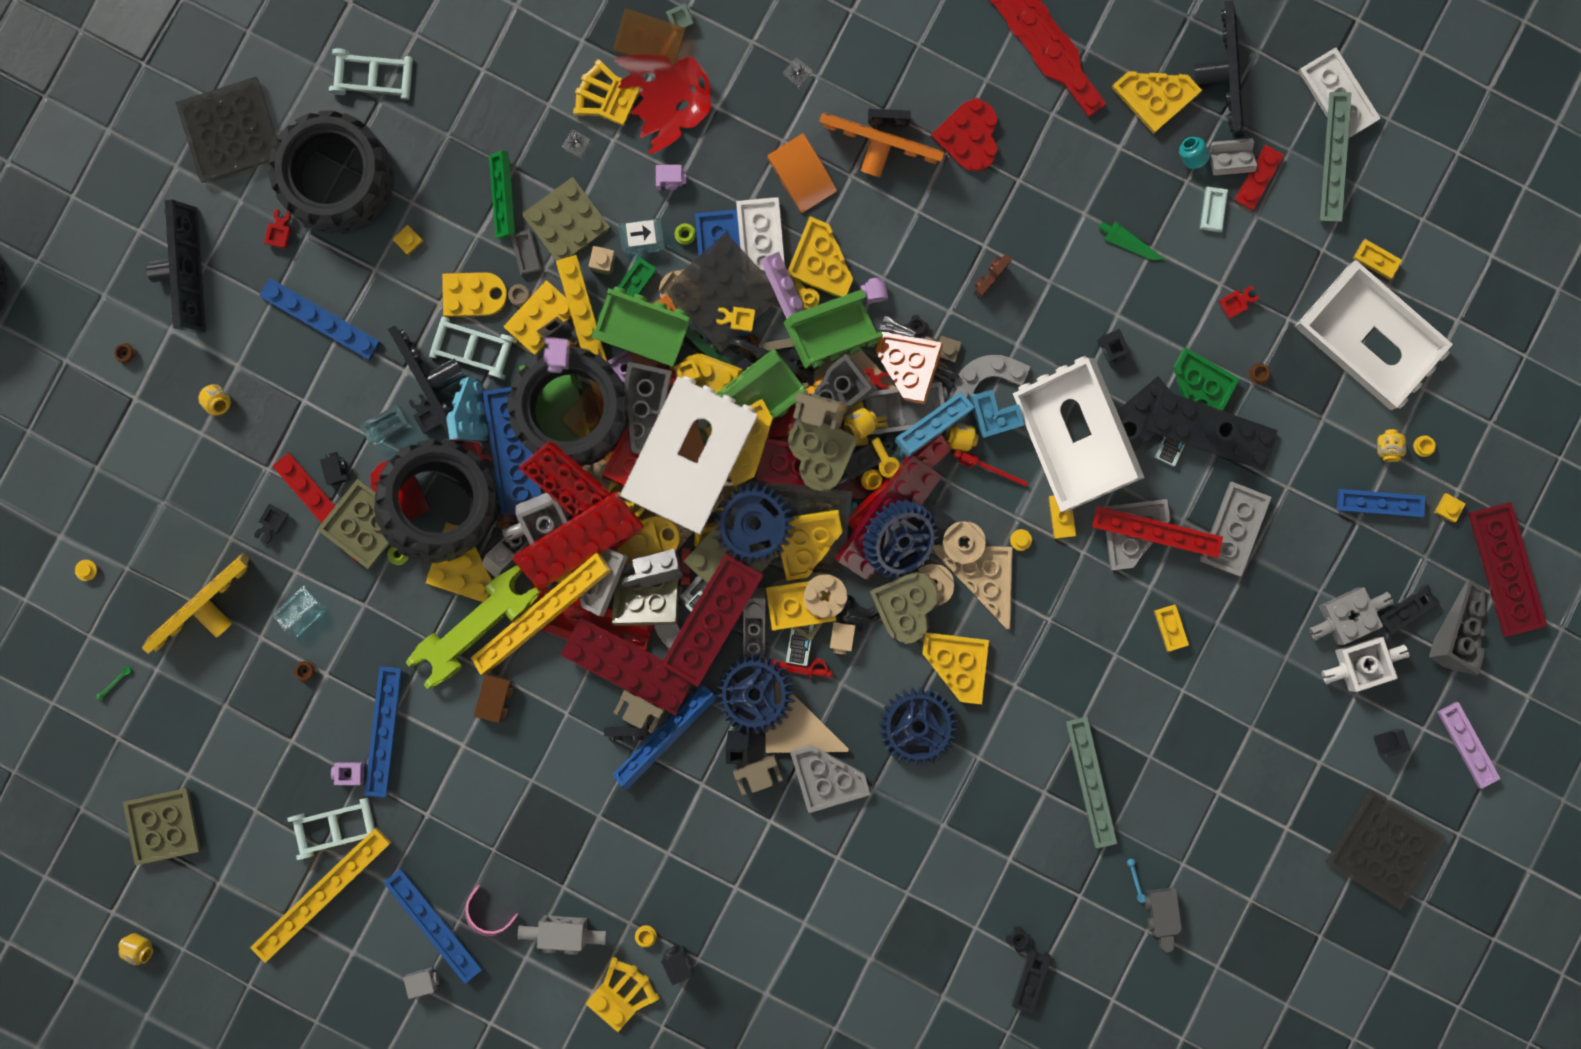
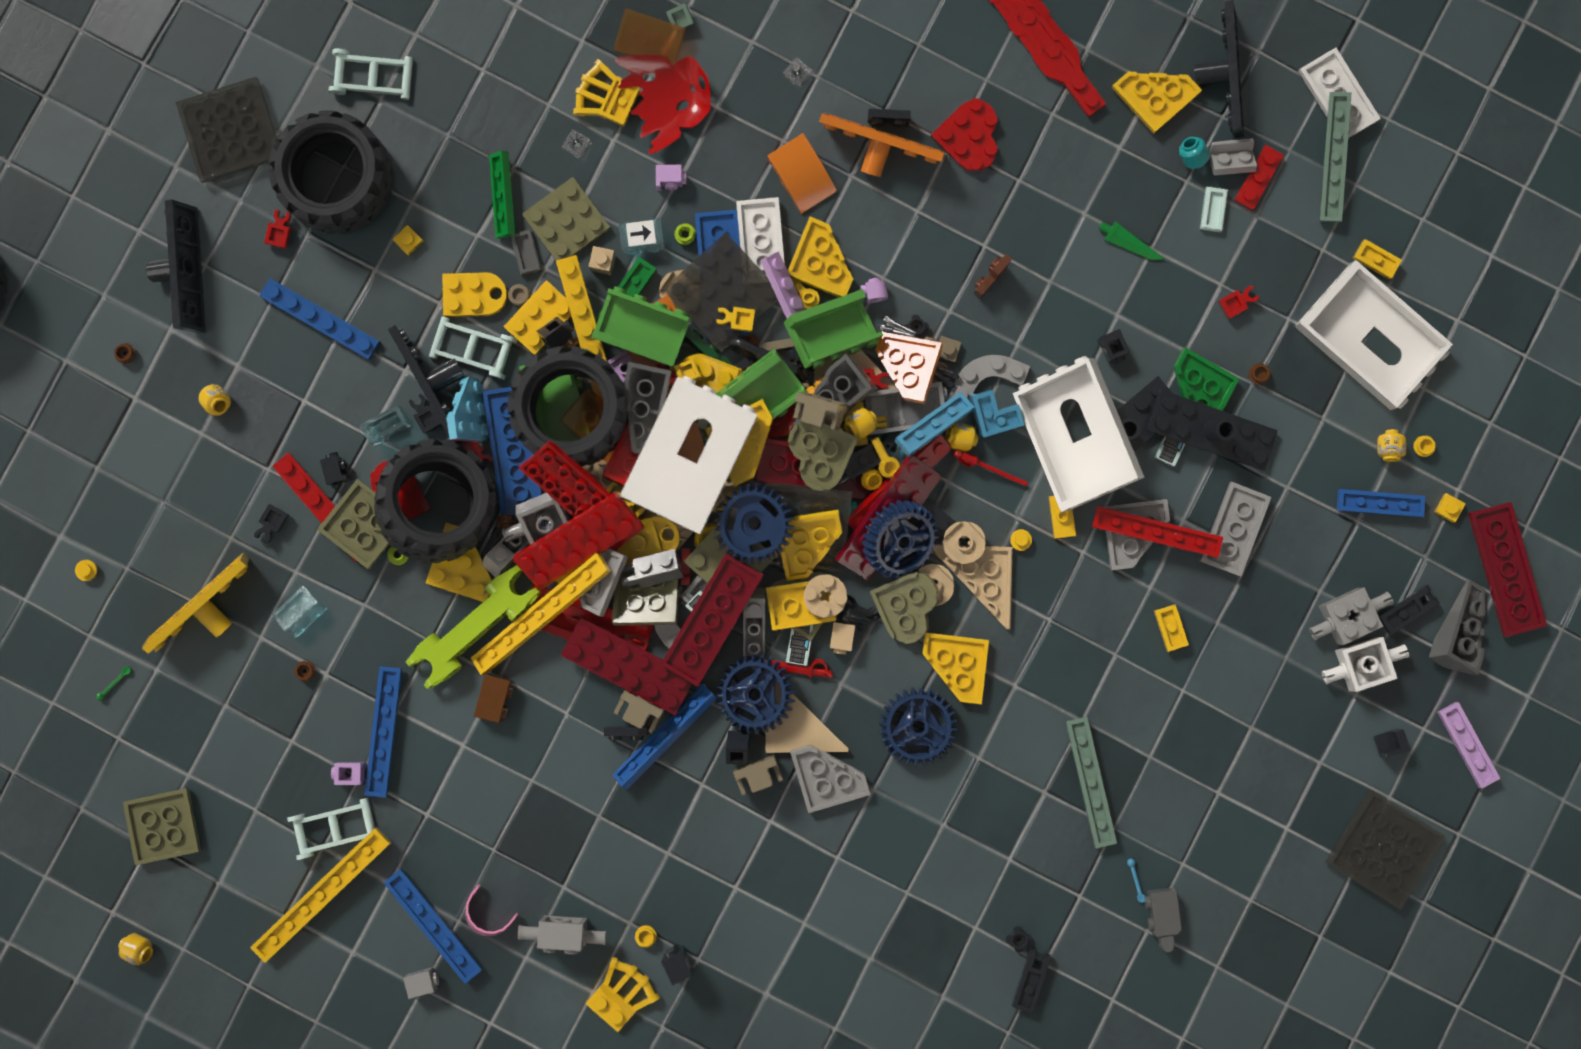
(557, 354): lavender brick -> none

